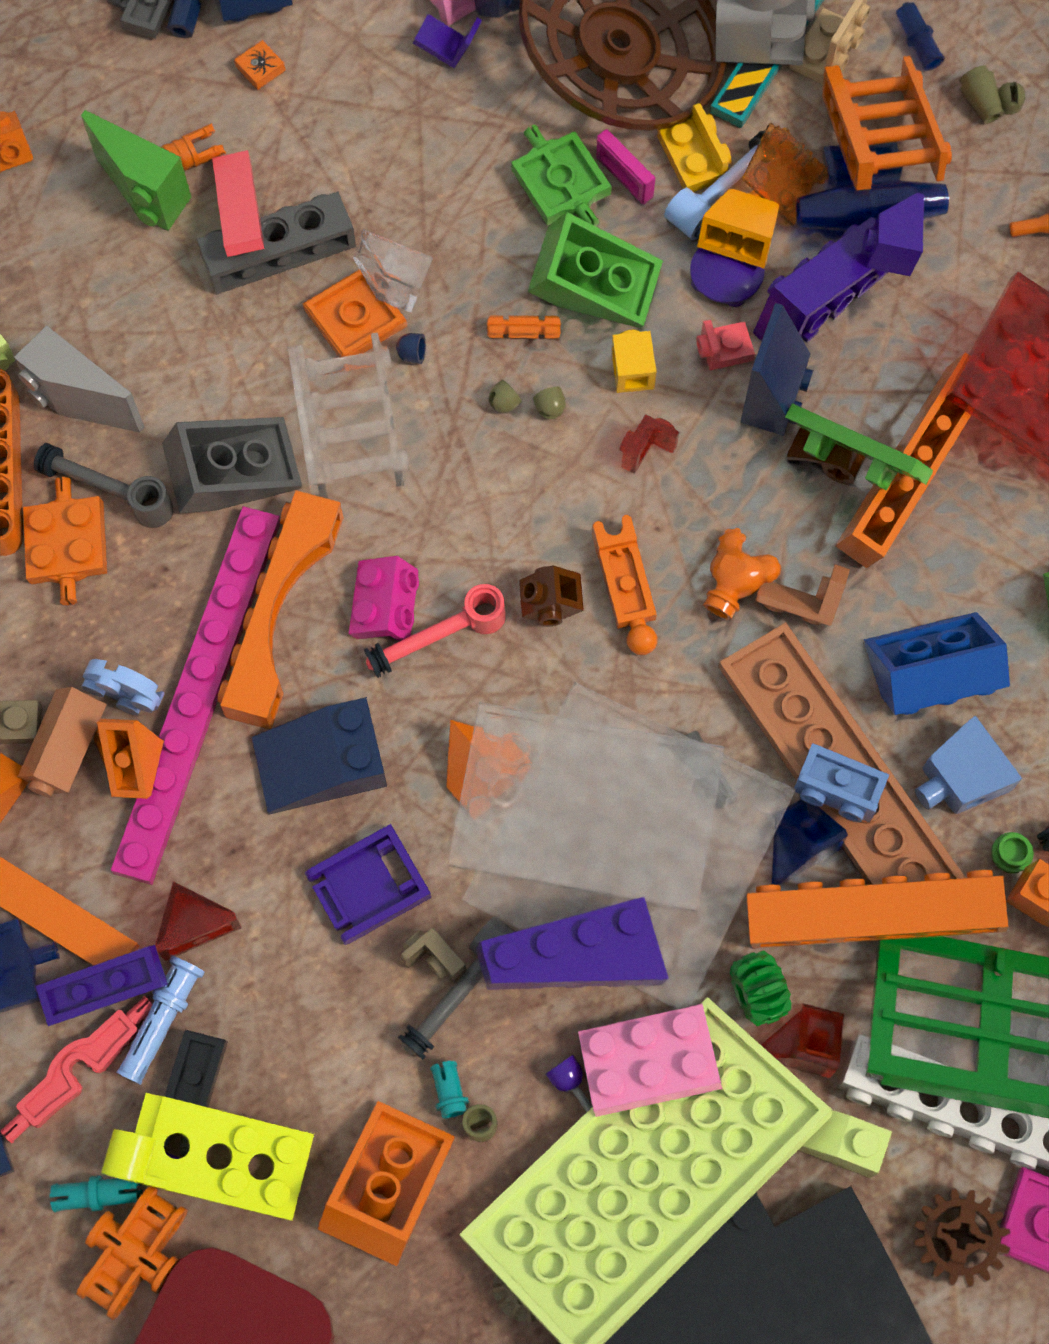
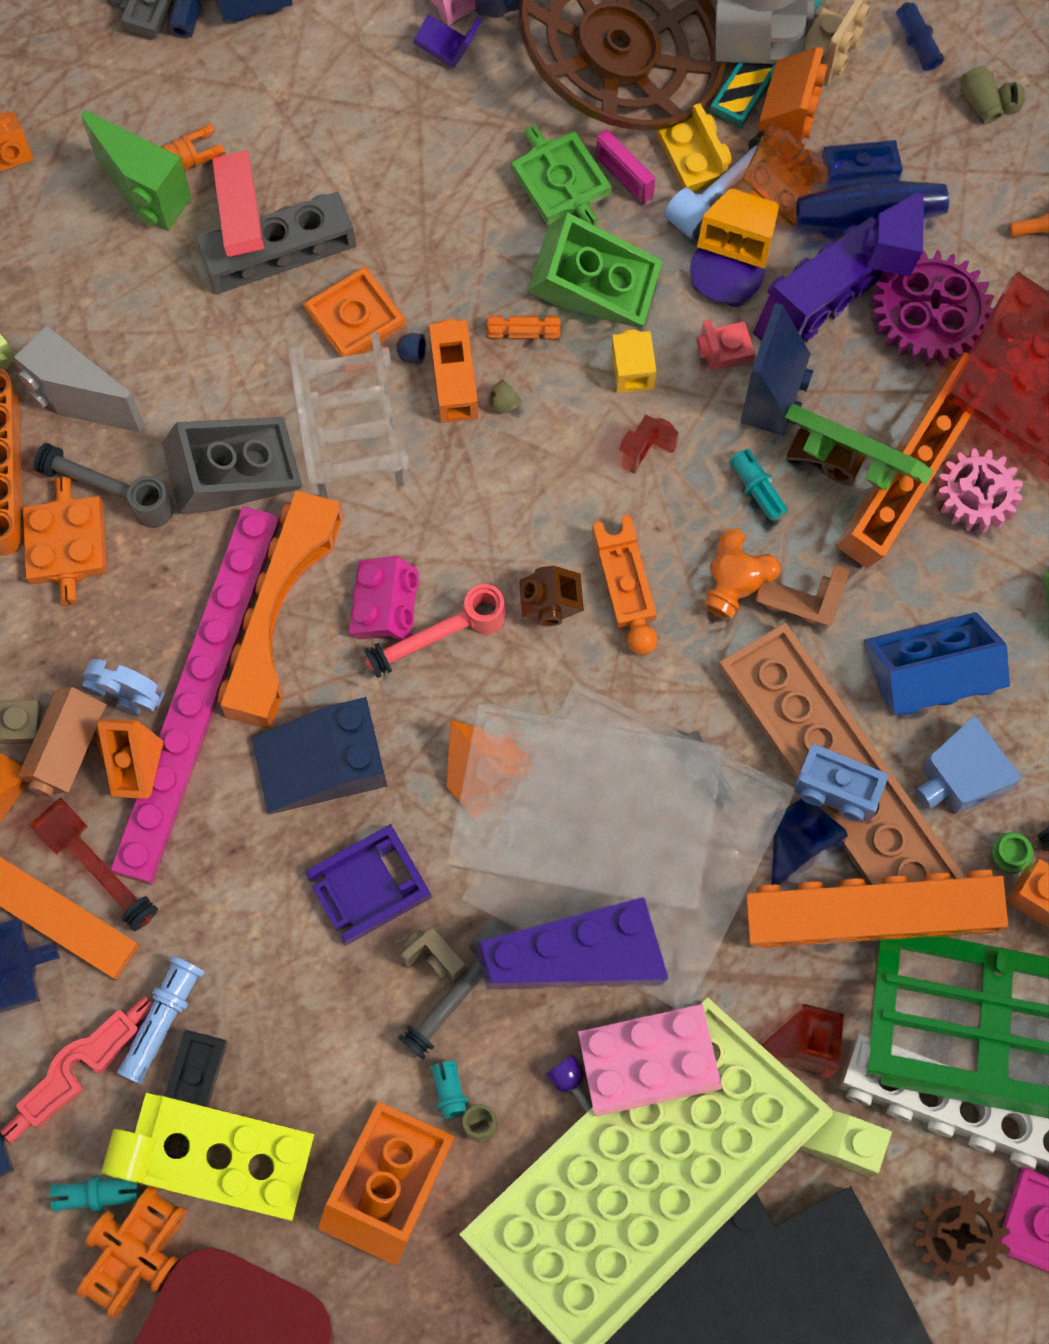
(61, 830): none -> clear red piece
(101, 985): dark purple plate -> none
(192, 922): clear red slope -> none
(260, 65): orange tile -> none
(391, 269): clear slope -> none
(453, 370): none -> orange brick
(550, 402): olive hinge -> none
(758, 484): none -> teal axle
(760, 988): green gear -> none
(794, 93): none -> orange slope
(856, 139): orange fence -> none
(931, 337): none -> magenta gear
(990, 479): none -> bright pink gear

